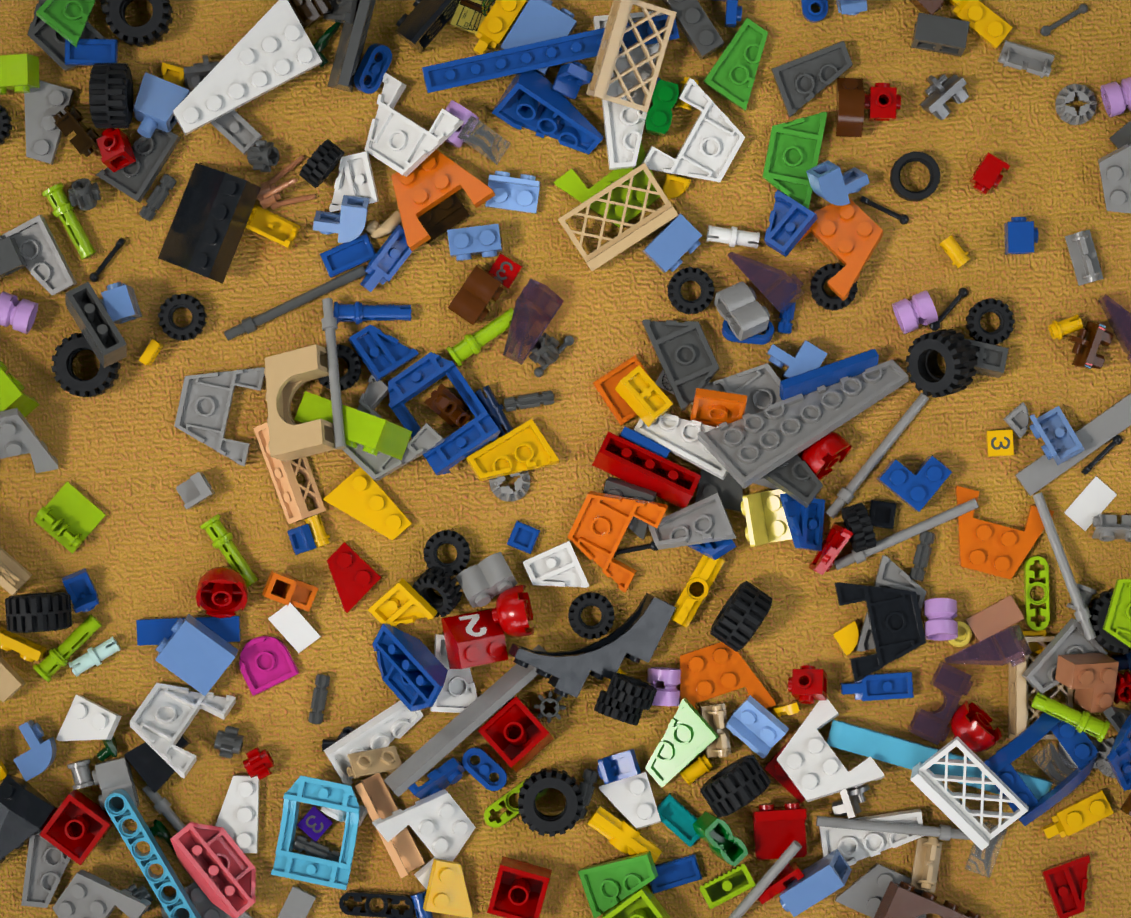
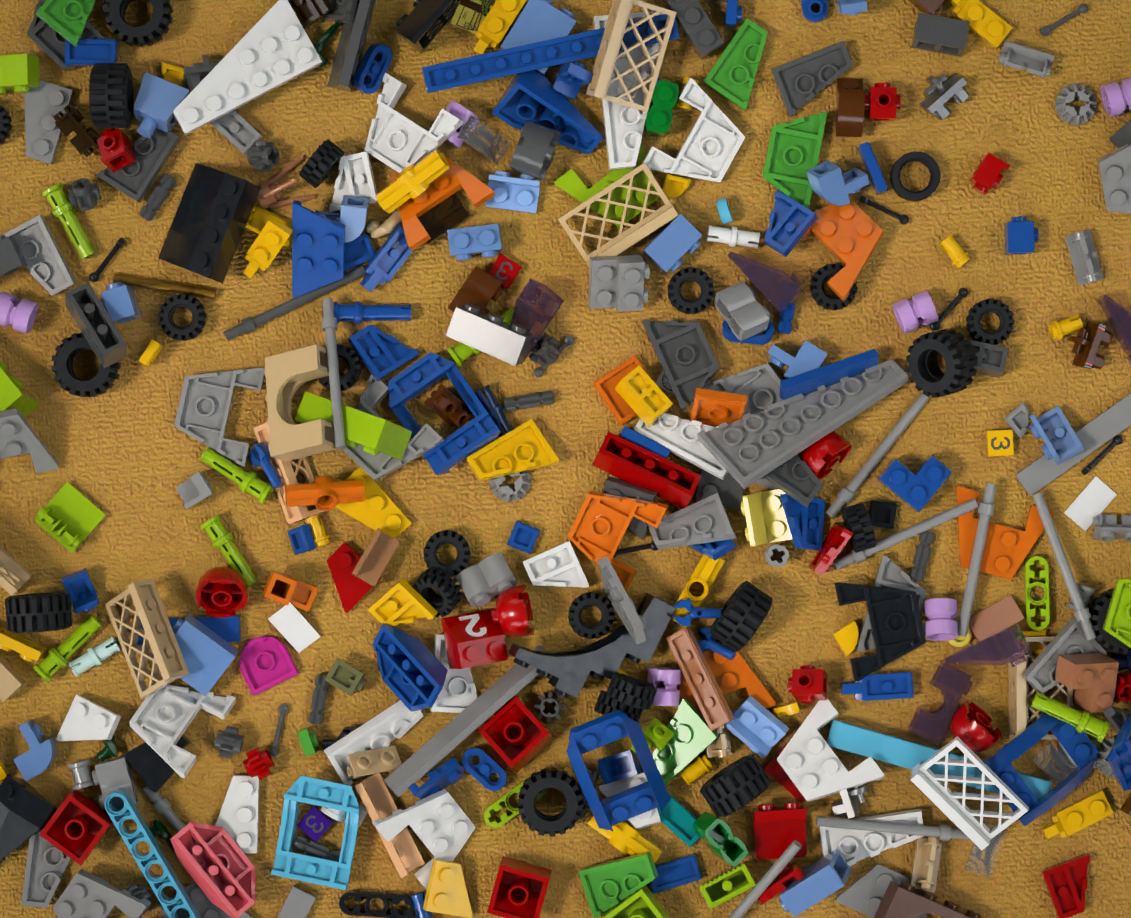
(156, 634): none -> tan fence
(165, 286): none -> pearl gold bar
(247, 481): none -> lime pin
(261, 457): none -> blue bar
(266, 246): none -> yellow hinge
(283, 709): none -> dark grey hinge
(308, 741): none -> bright green plate
(316, 250): none -> blue wing
(324, 493): none -> orange piece
(346, 677): none -> olive bracket
(375, 557): none -> medium nougat panel
(412, 181): none -> yellow piece
(489, 334): none -> brick
(535, 150): none -> dark grey brick
(618, 282): none -> light grey plate
(621, 602): none -> light grey wing
(629, 802): none -> blue wedge
(656, 735): none -> lime bracket
(695, 612): none -> blue bar
(700, 678): none -> nougat tile
(713, 645): none -> blue bar
(724, 210): none -> medium azure tile
(768, 553): none -> light grey bush
(872, 168): none -> blue tile
(985, 509): none -> light grey bar

